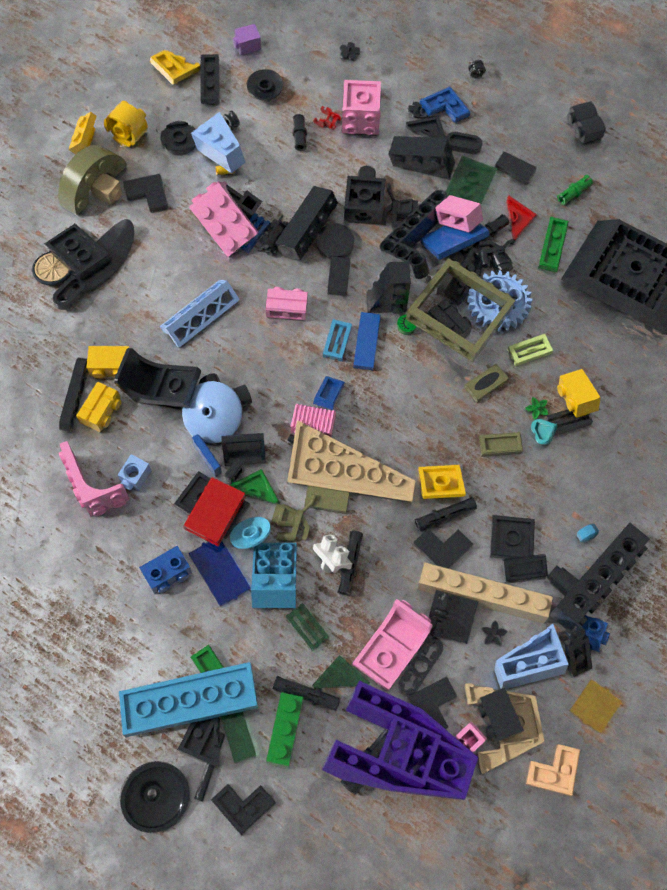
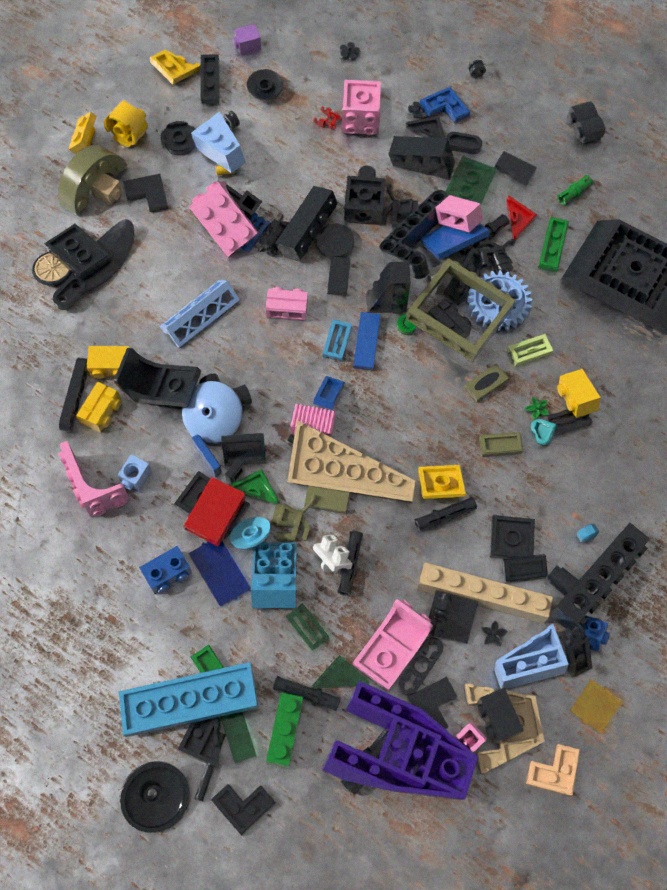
(299, 132): black pin -> none
(442, 553): black tile -> none

